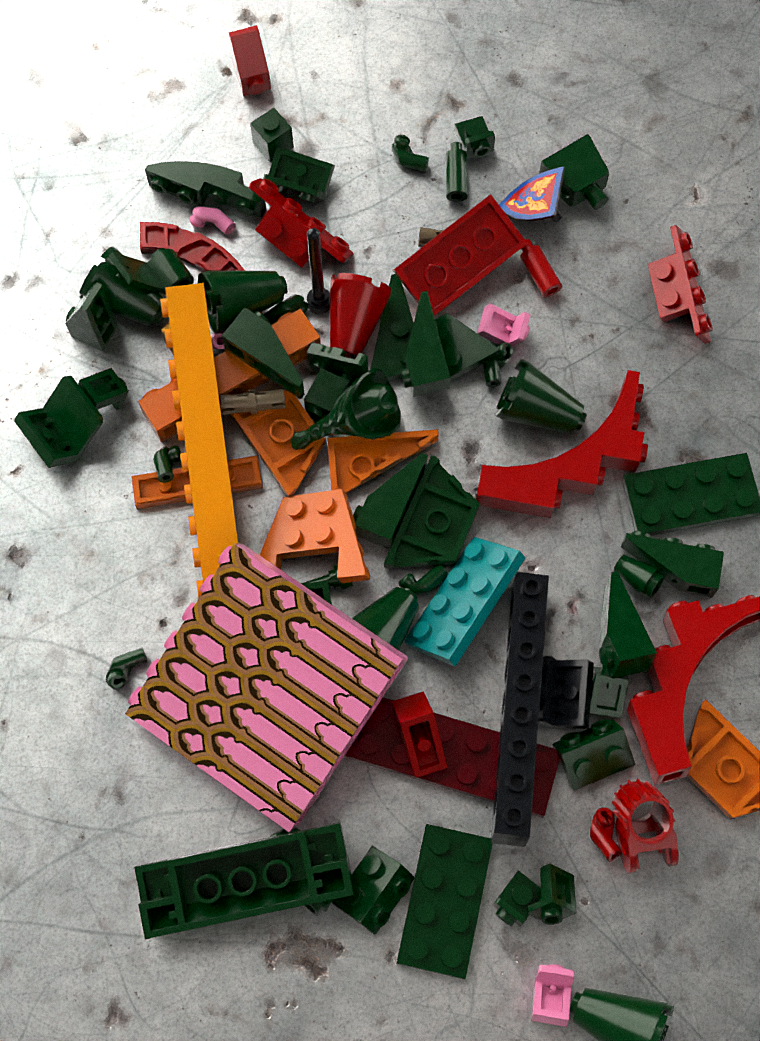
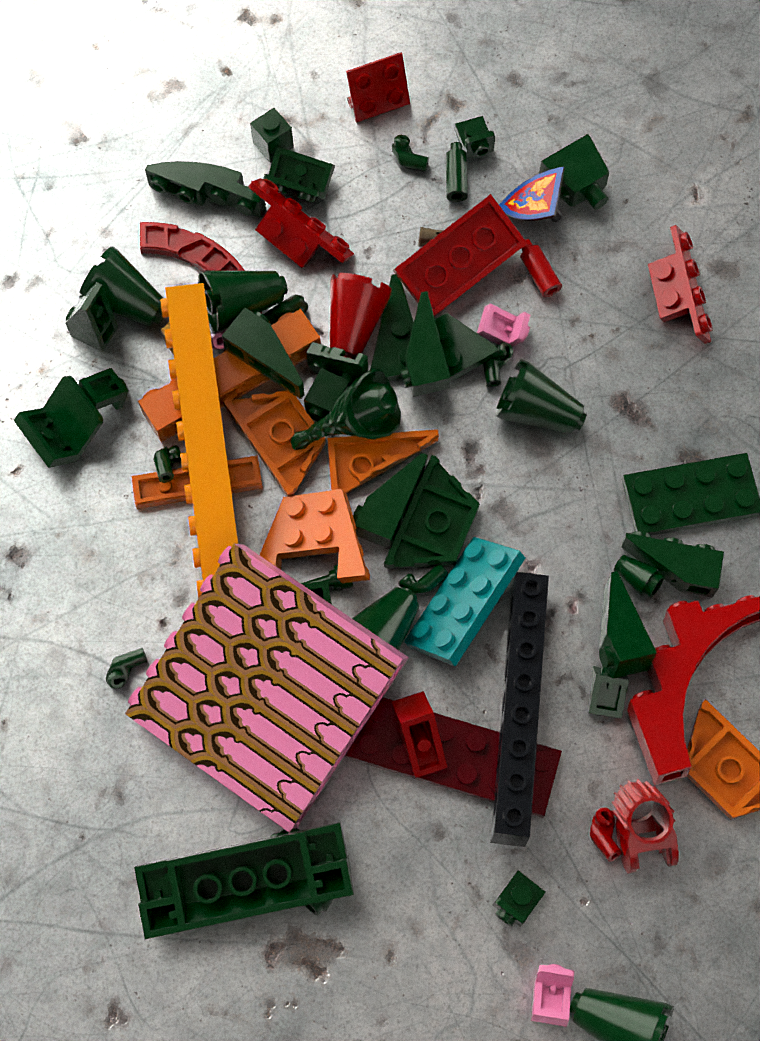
(161, 271): dark green door -> none
(212, 215): bright pink arm -> none
(249, 61): red slope -> none
(253, 401): dark tan pin -> none
(318, 297): black piece -> none
(377, 889): dark green bracket -> none
(378, 87): none -> red hinge
(445, 901): dark green plate -> none
(539, 486): red arch -> none
(556, 895): dark green bracket -> none
(566, 693): black bracket -> none
(594, 753): dark green bracket -> none

